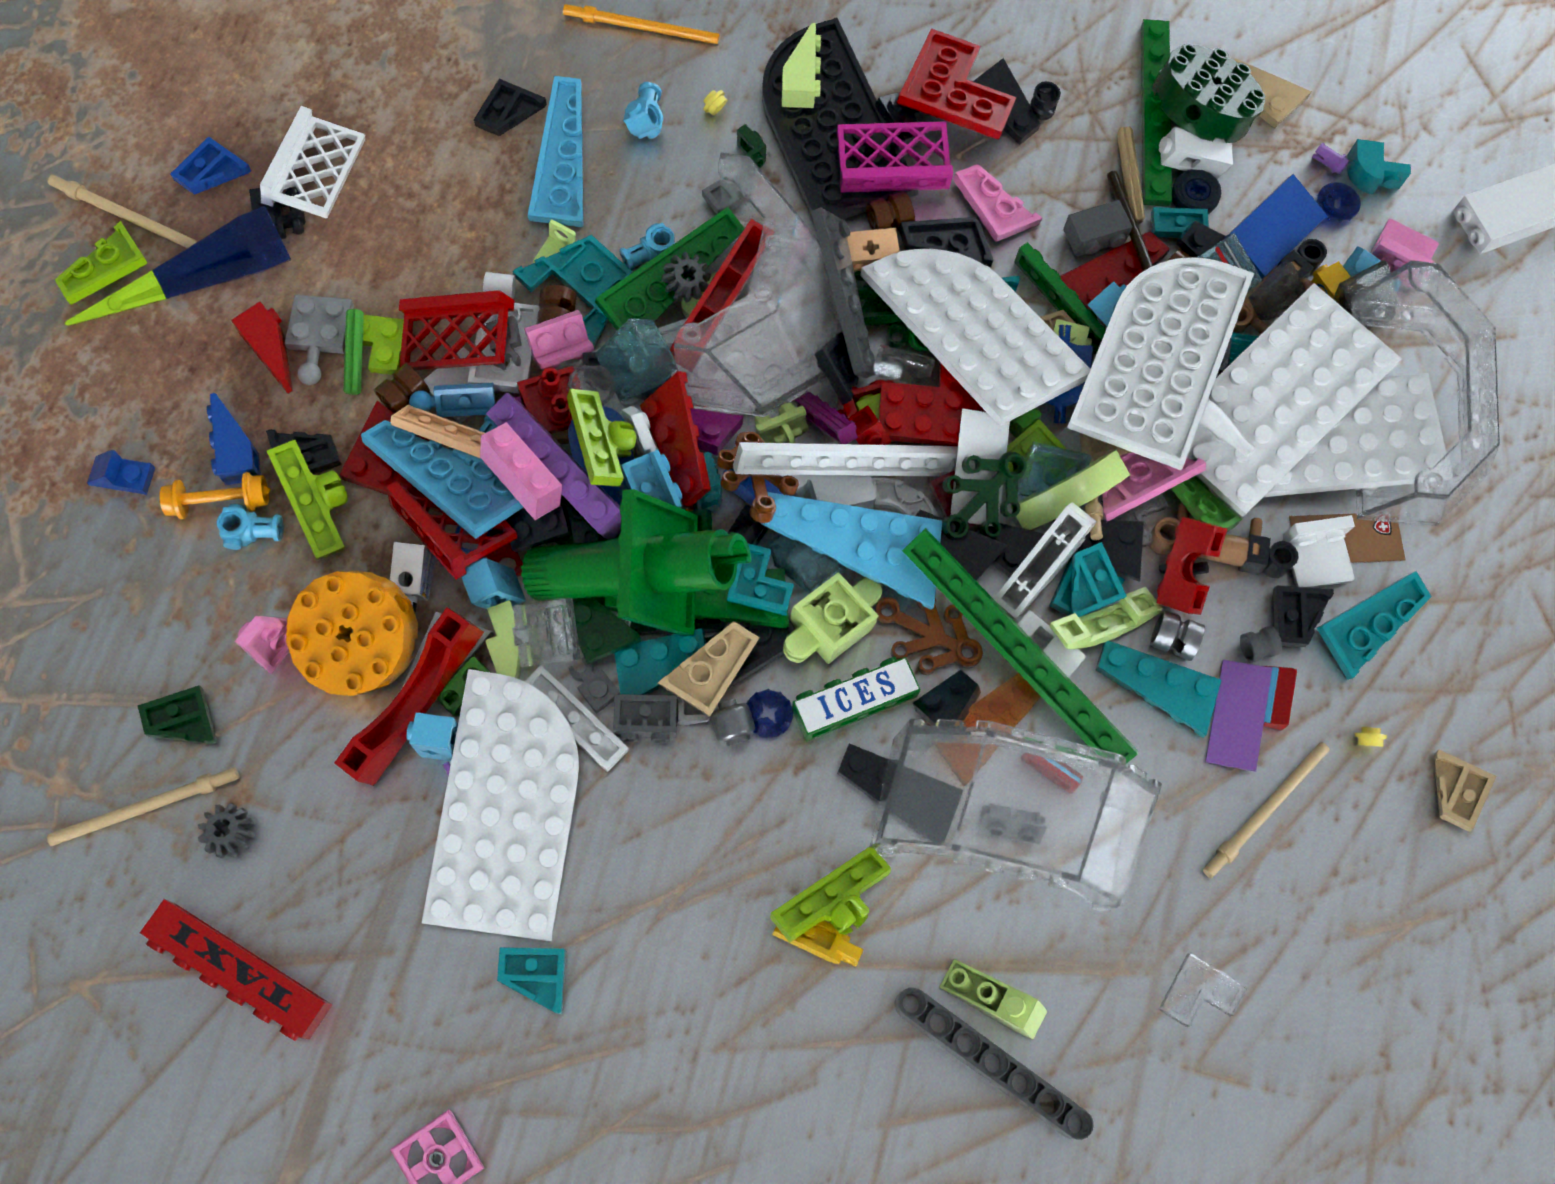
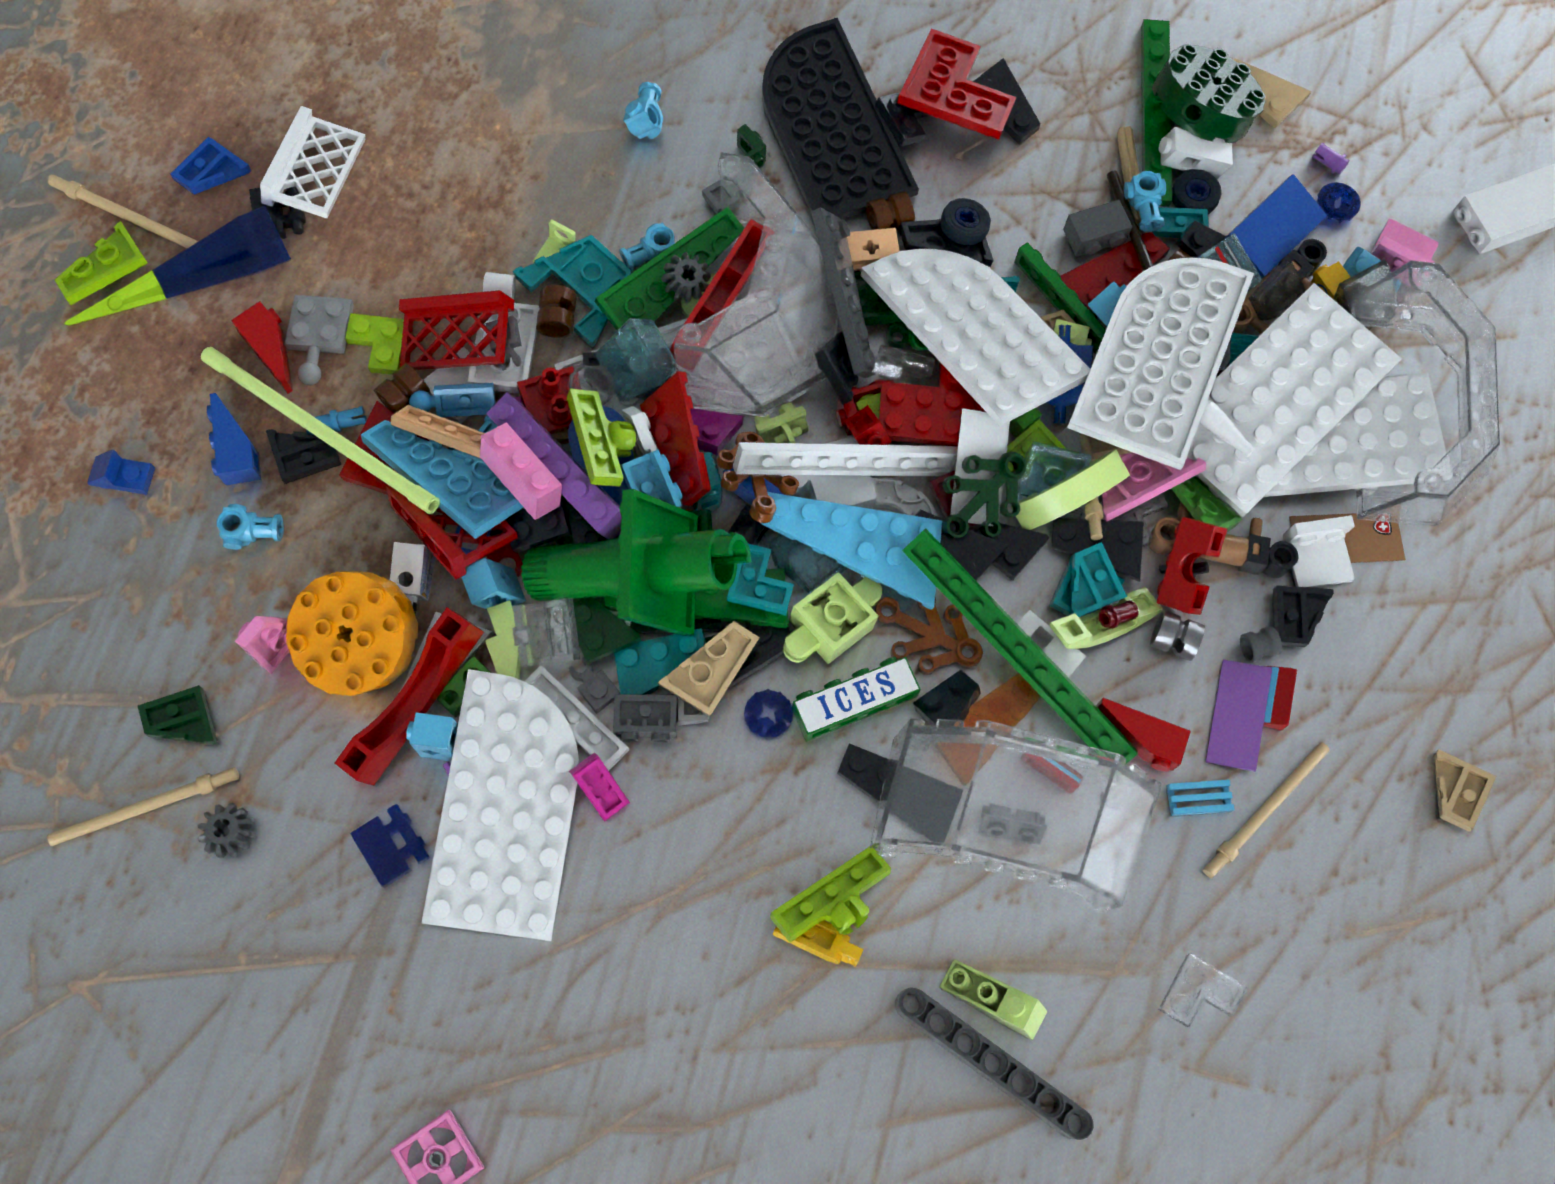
(176, 501): light orange piece -> none
(236, 970): red brick -> none
(311, 498): lime plate -> none
(342, 419): none -> dark azure pin
(353, 351): bright green axle -> none
(381, 851): none -> clear blue plate
(414, 493): none -> yellowish green piece
(507, 107): black wing -> none
(535, 974): teal wing -> none
(558, 340): bright pink bracket -> none
(559, 170): medium azure wing -> none
(591, 14): light orange bar -> none
(599, 786): none -> dark pink plate
(714, 102): light yellow plate -> none
(732, 722): flat silver head -> none
(799, 72): yellowish green slope -> none
(827, 418): magenta piece -> none
(901, 176): dark pink fence -> none
(967, 232): none -> black bush
(994, 207): bright pink wing -> none
(1045, 100): black wheel -> none
(1045, 560): white brick -> none
(1111, 616): none -> dark red pin
(1146, 201): none -> medium azure connector
(1154, 738): none -> red slope
(1171, 687): teal wing -> none
(1224, 795): none -> medium azure tile
(1364, 628): teal wing -> none
(1369, 170): teal brick -> none
(1370, 737): light yellow plate -> none

